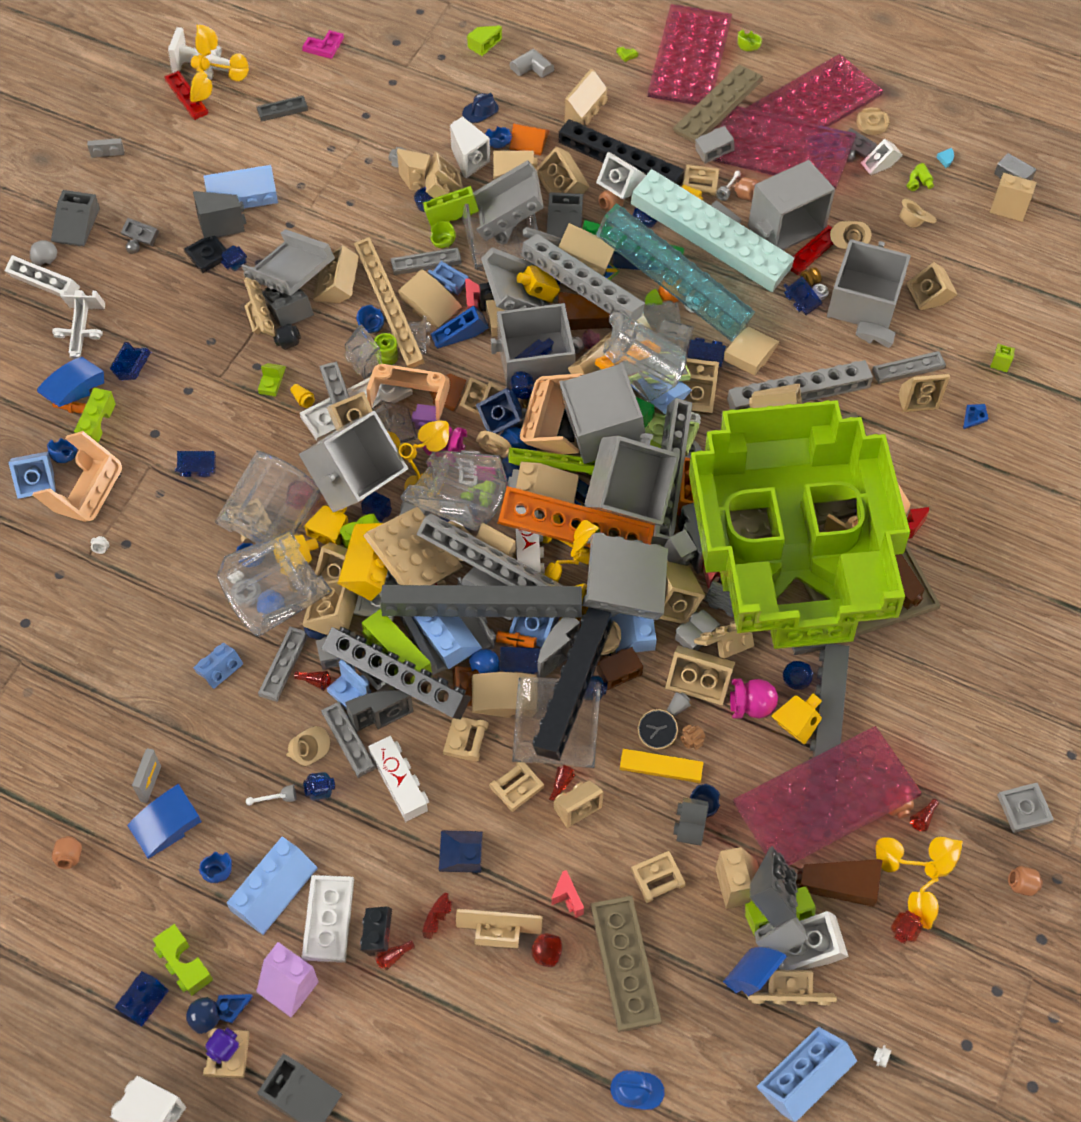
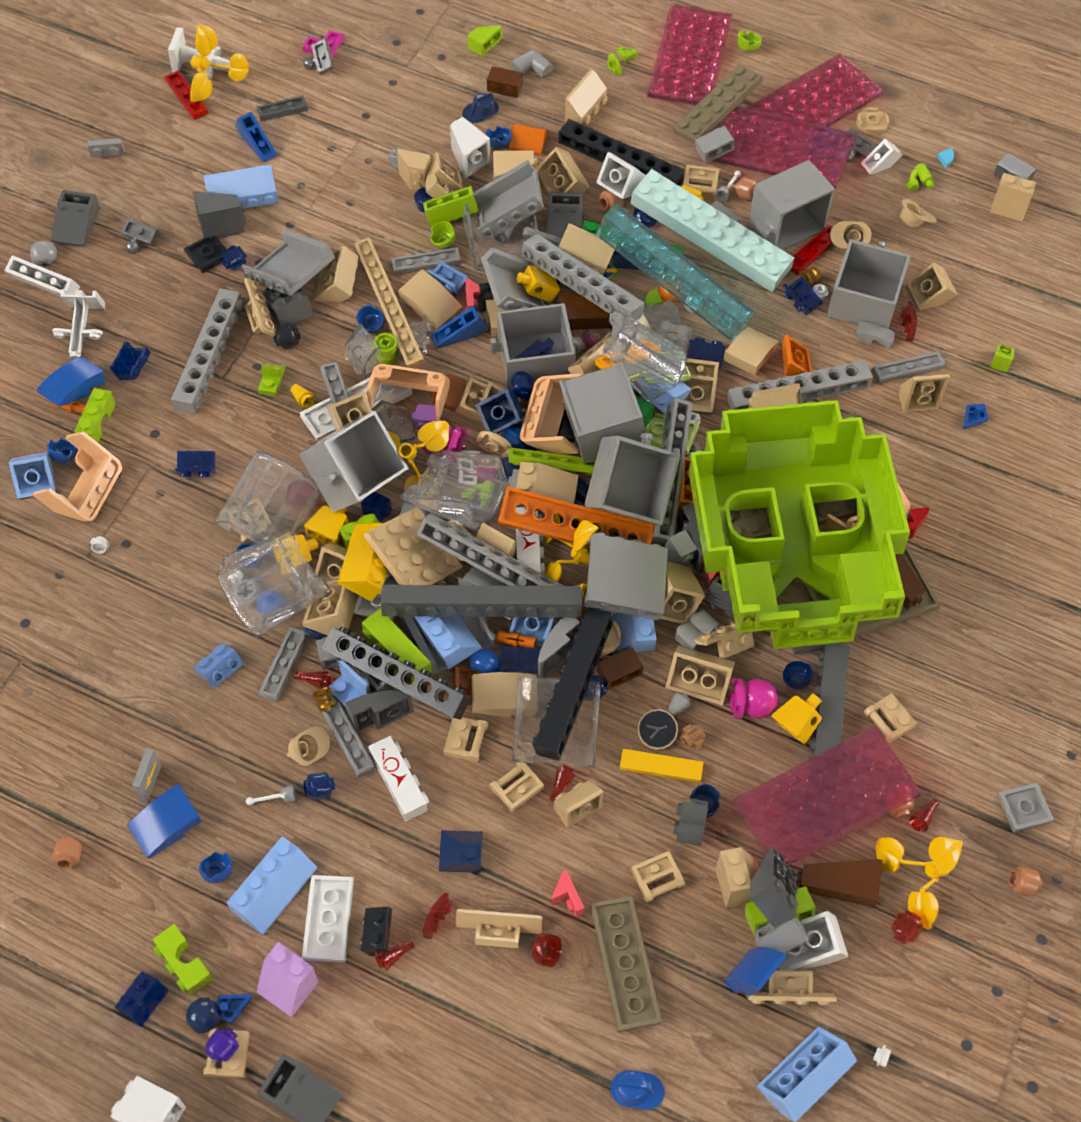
(207, 351): none -> light grey brick
(255, 137): none -> blue slope
(322, 58): none -> flat silver plate
(324, 699): none -> pearl gold wheel
(504, 82): none -> reddish brown brick
(614, 65): none -> lime tile
(794, 357): none -> orange slope
(895, 715): none -> tan plate
(909, 320): none -> clear red slope

